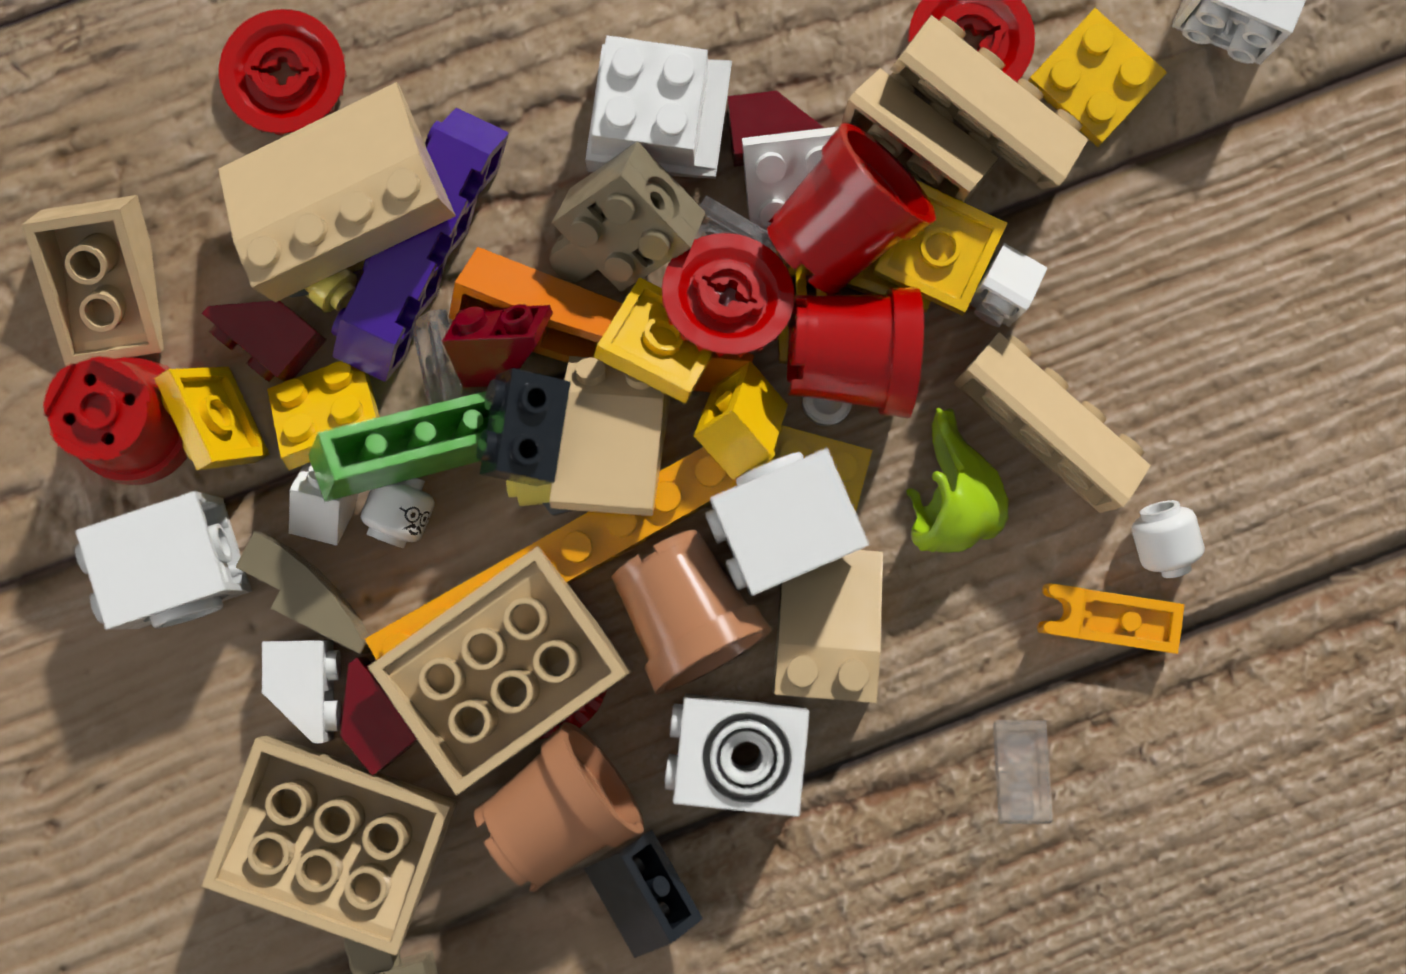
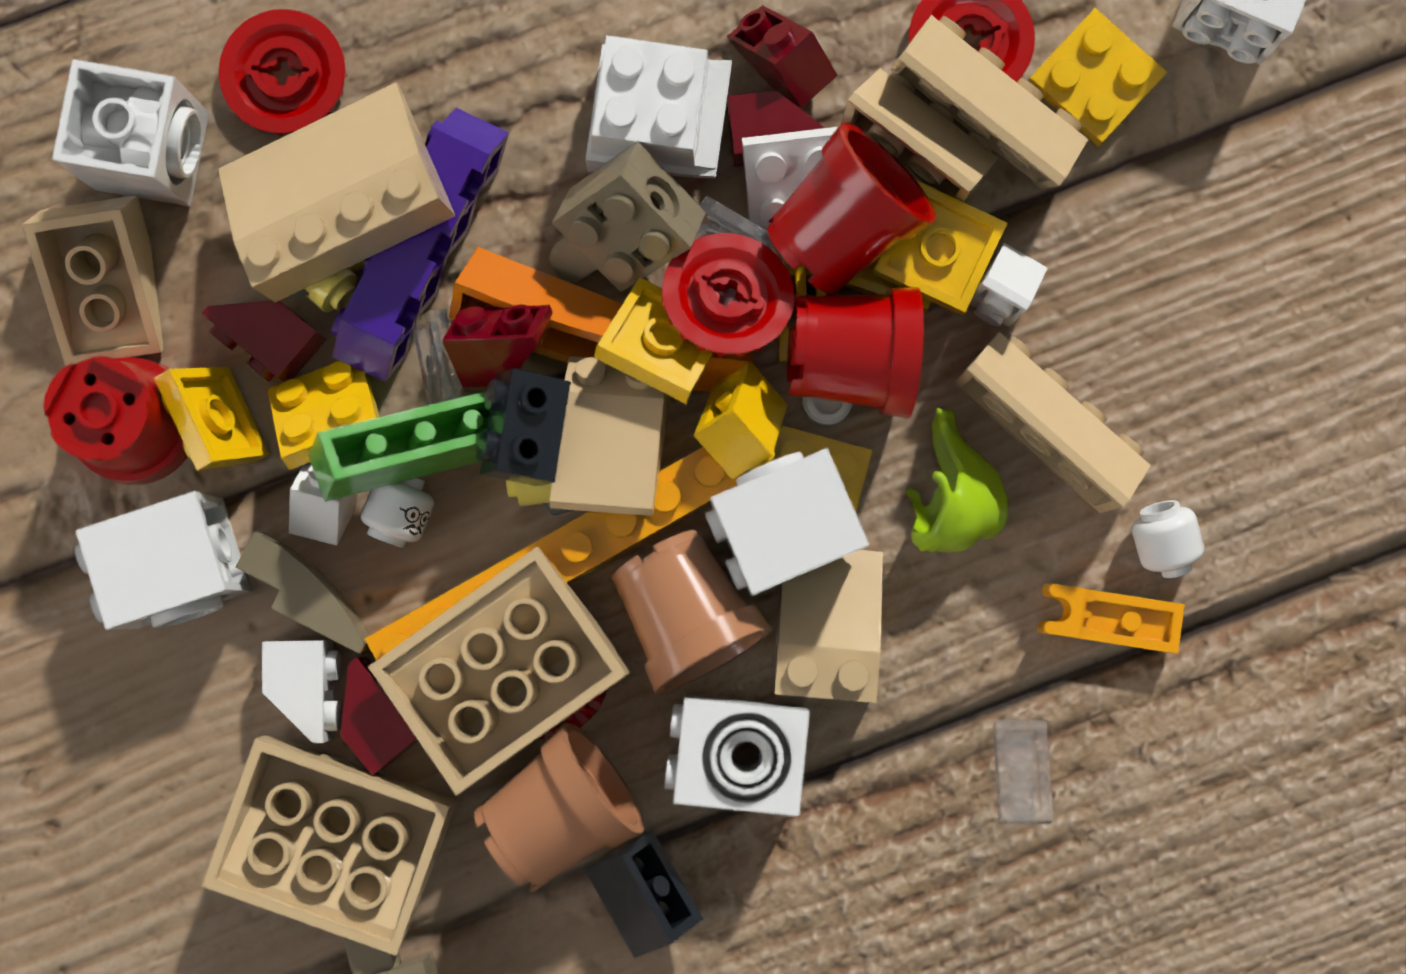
(131, 132): none -> white brick
(783, 54): none -> dark red slope

